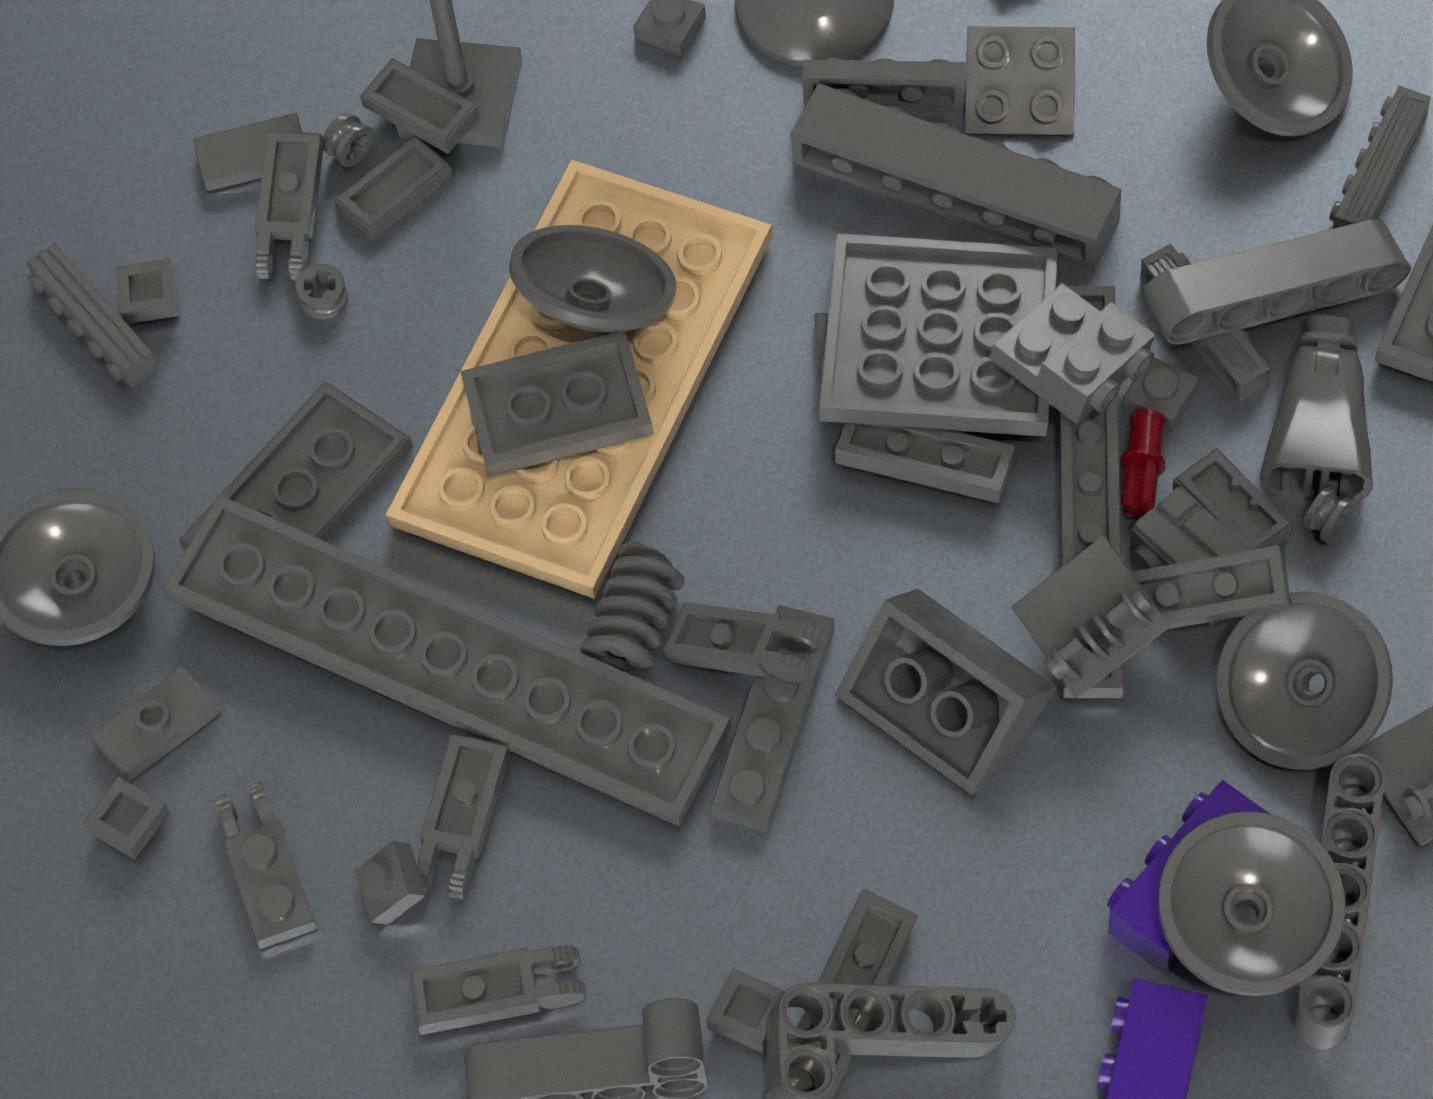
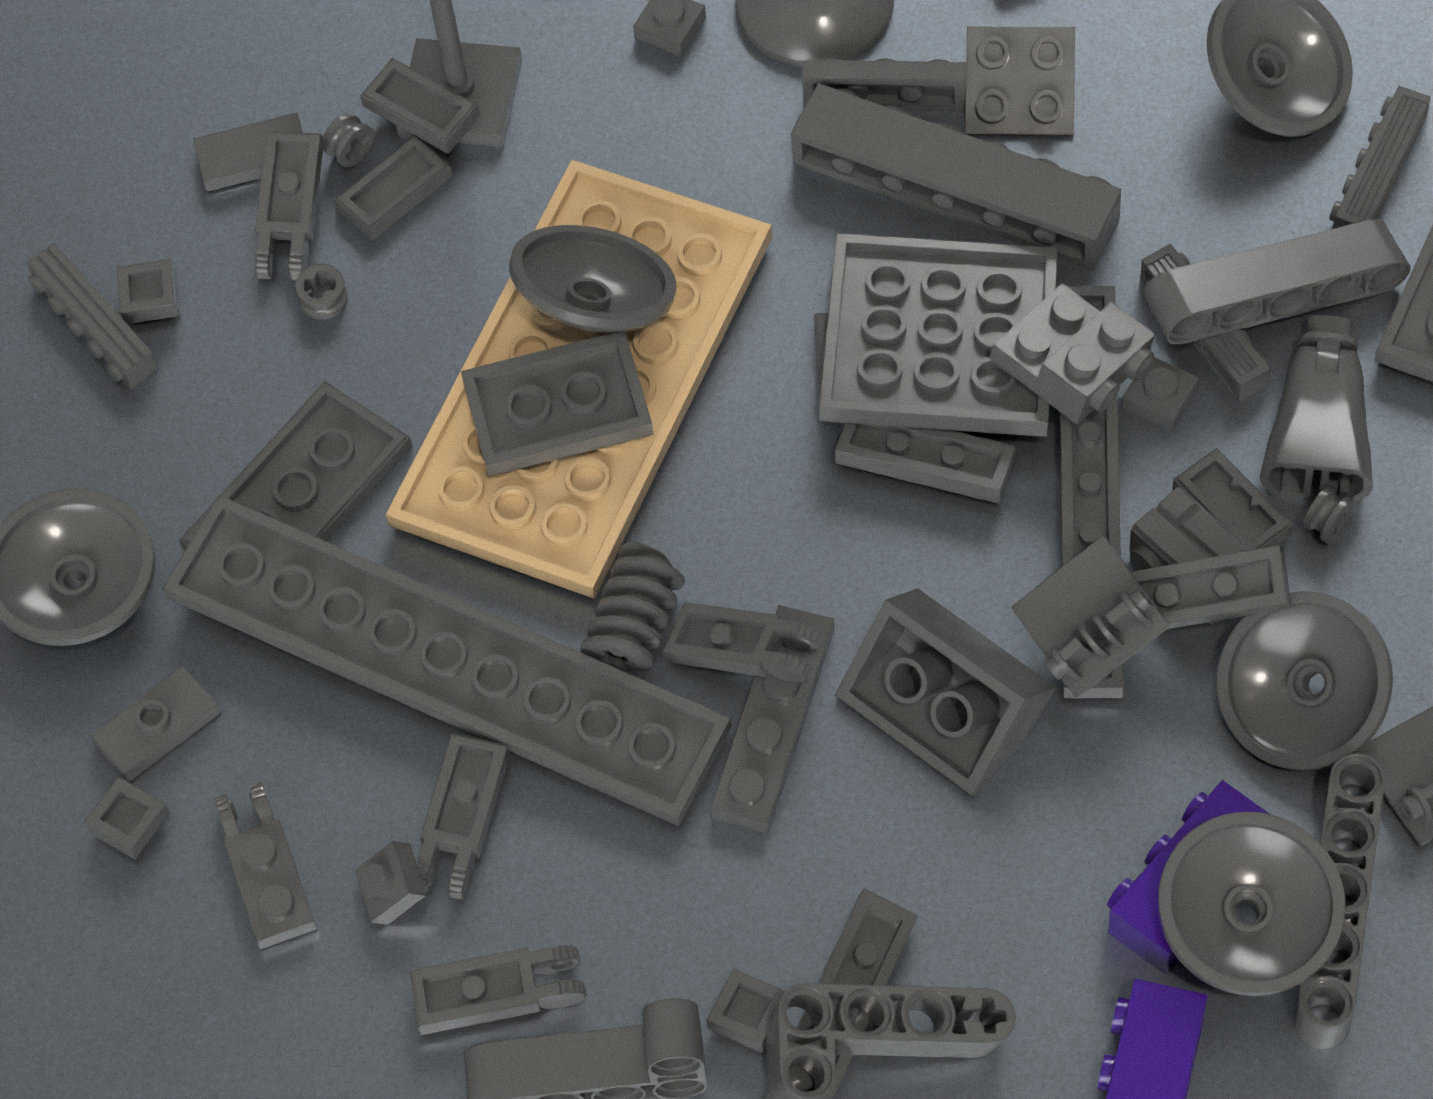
(1142, 462): dark red axle -> none

